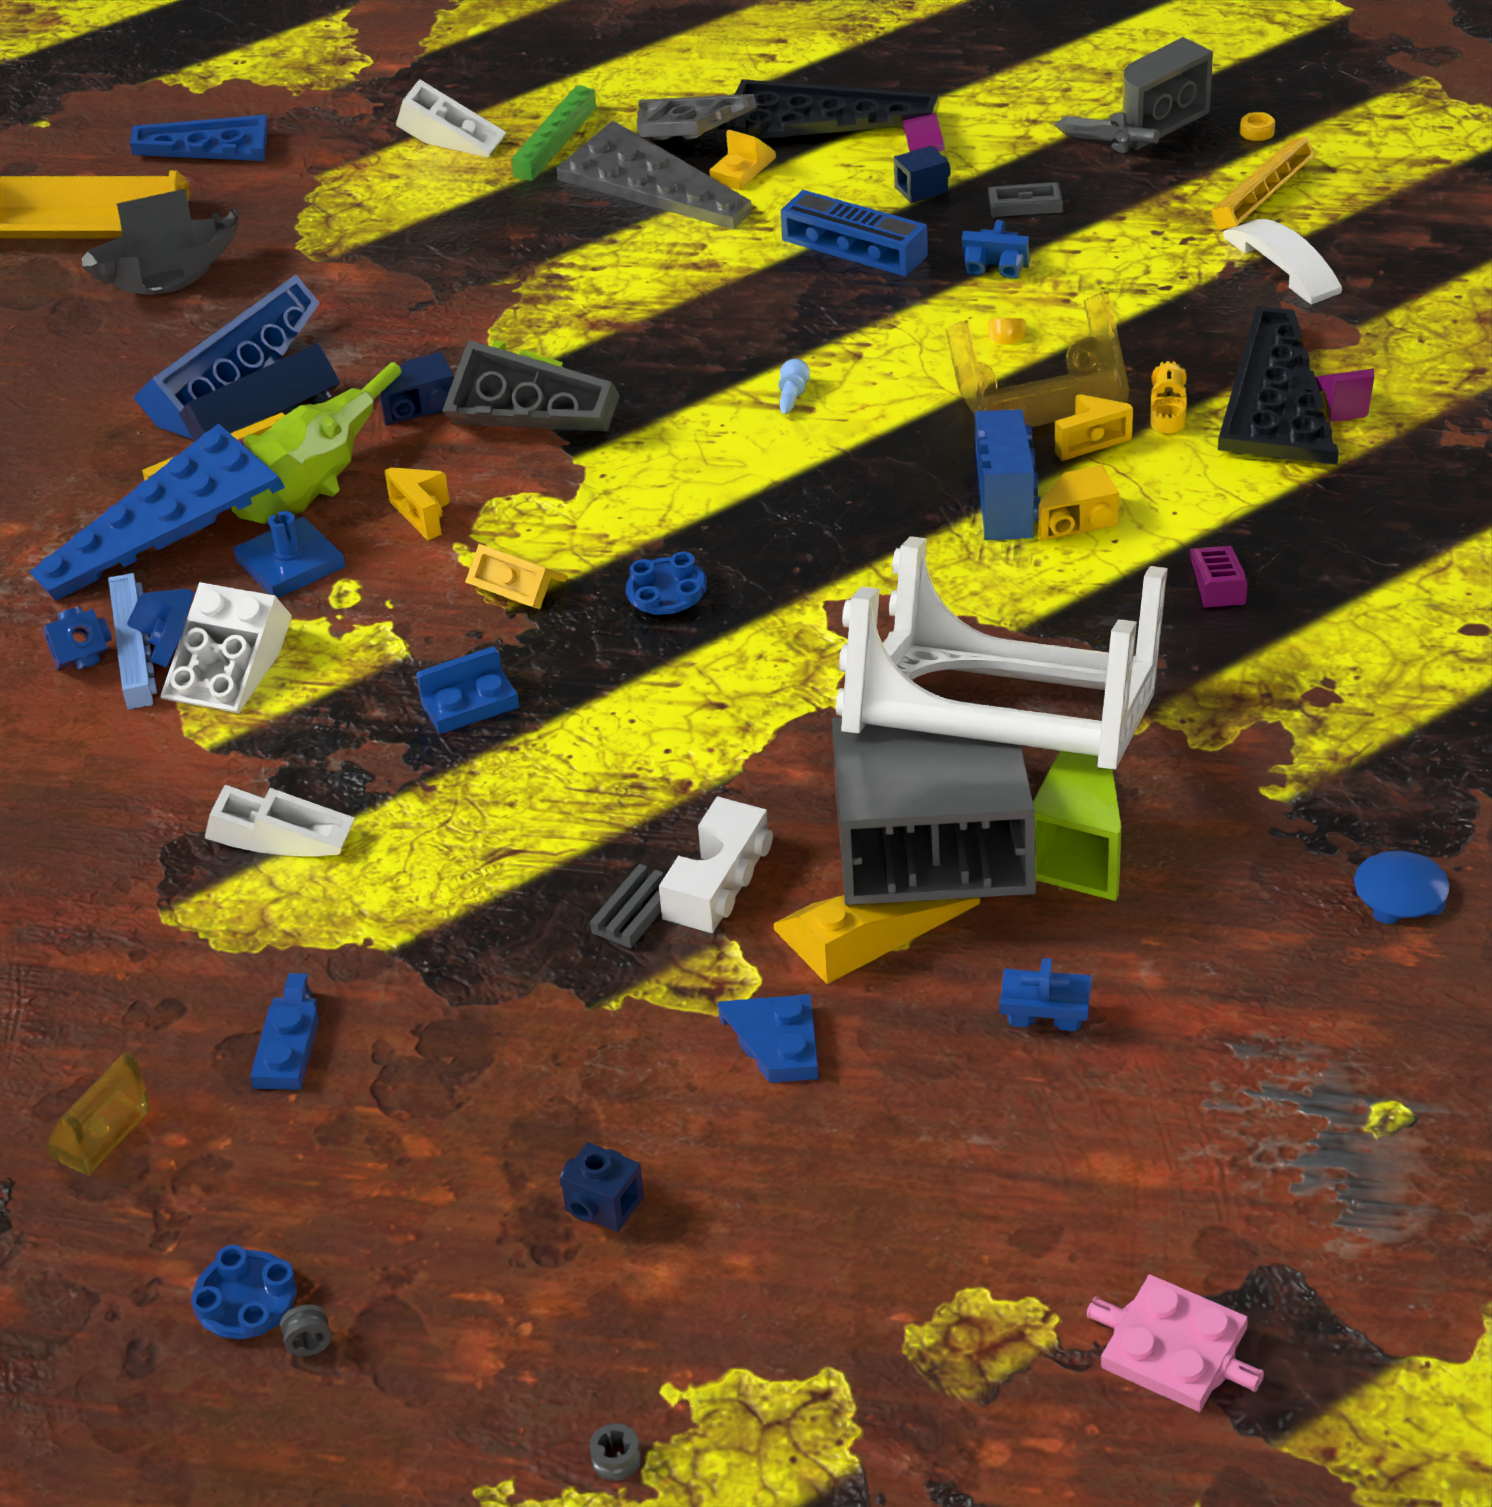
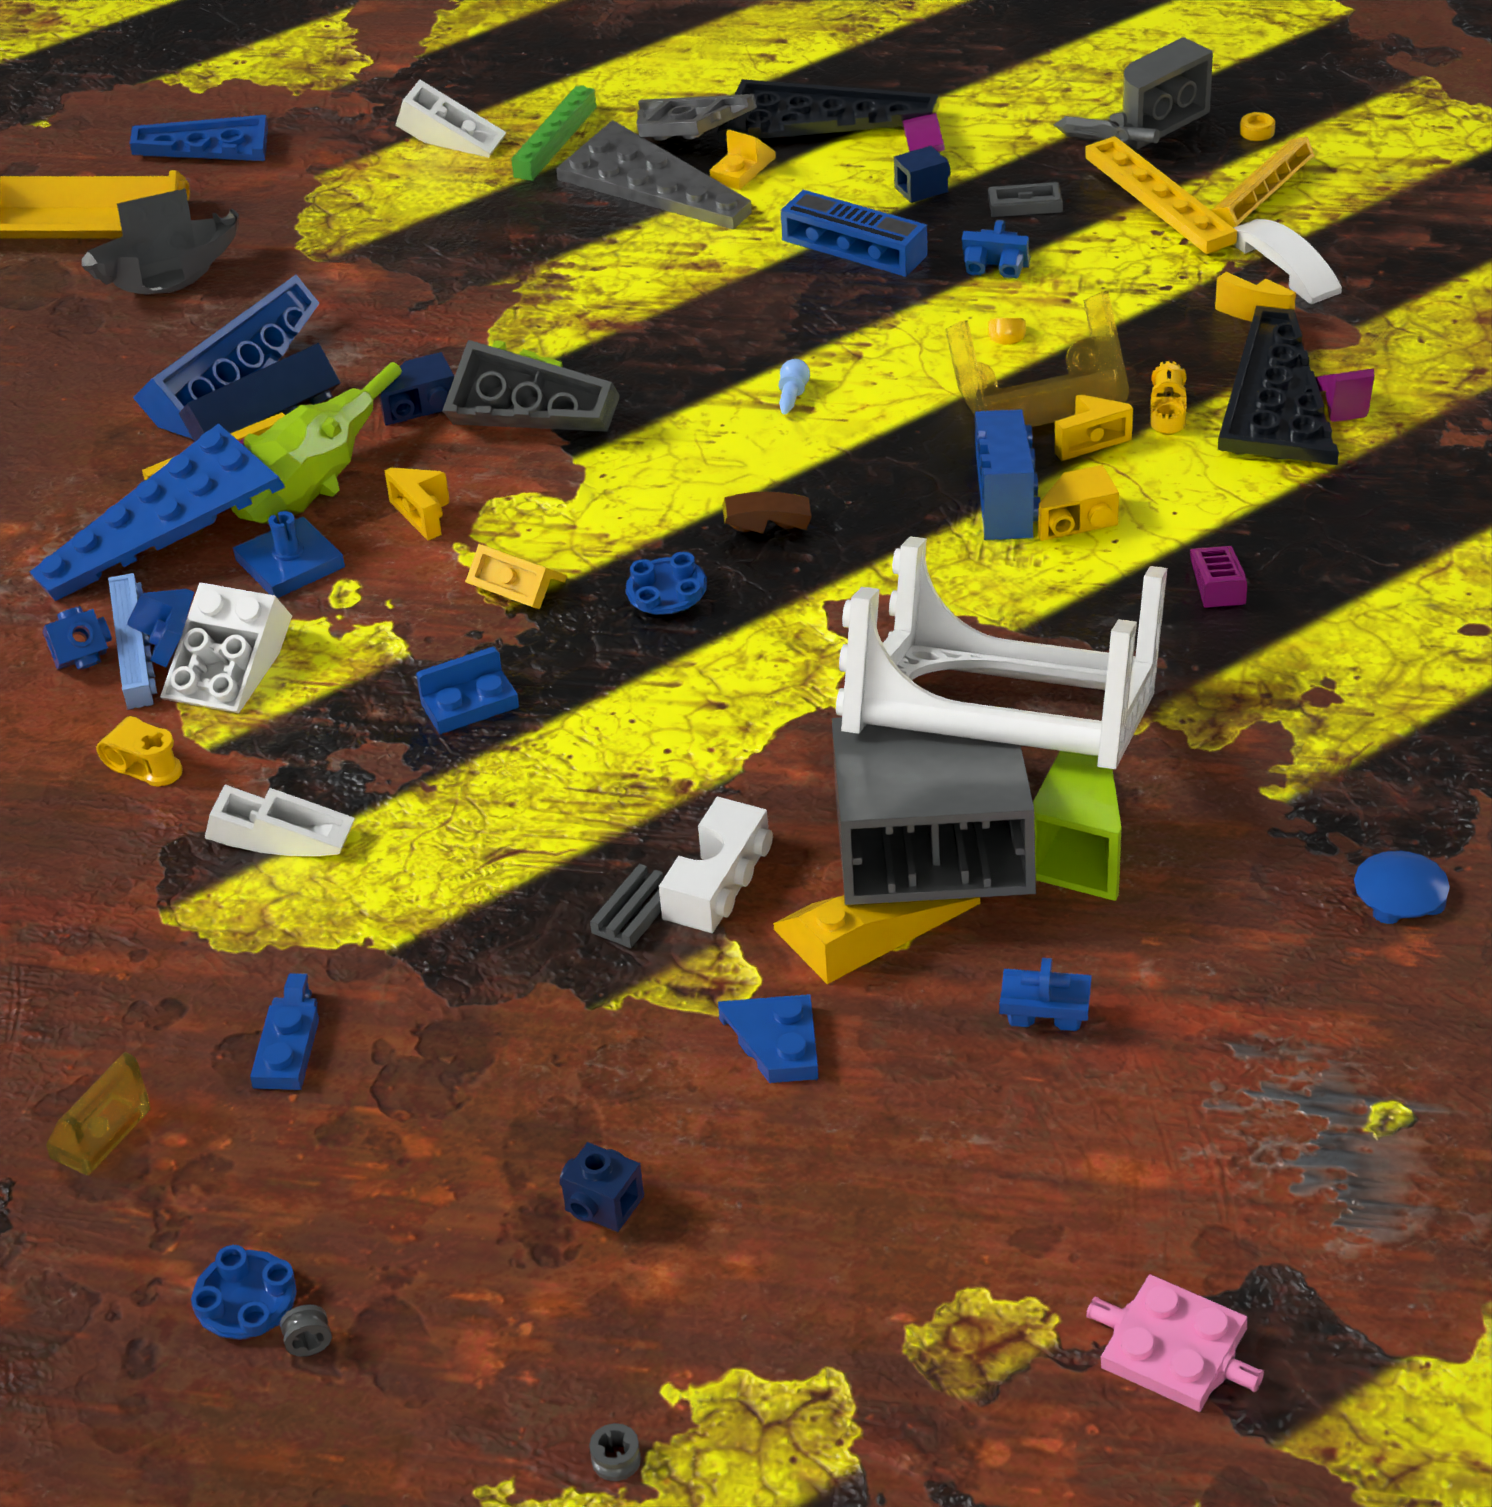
(141, 752): none -> yellow piece
(753, 510): none -> reddish brown slope
(1161, 195): none -> yellow plate
(1241, 297): none -> yellow slope

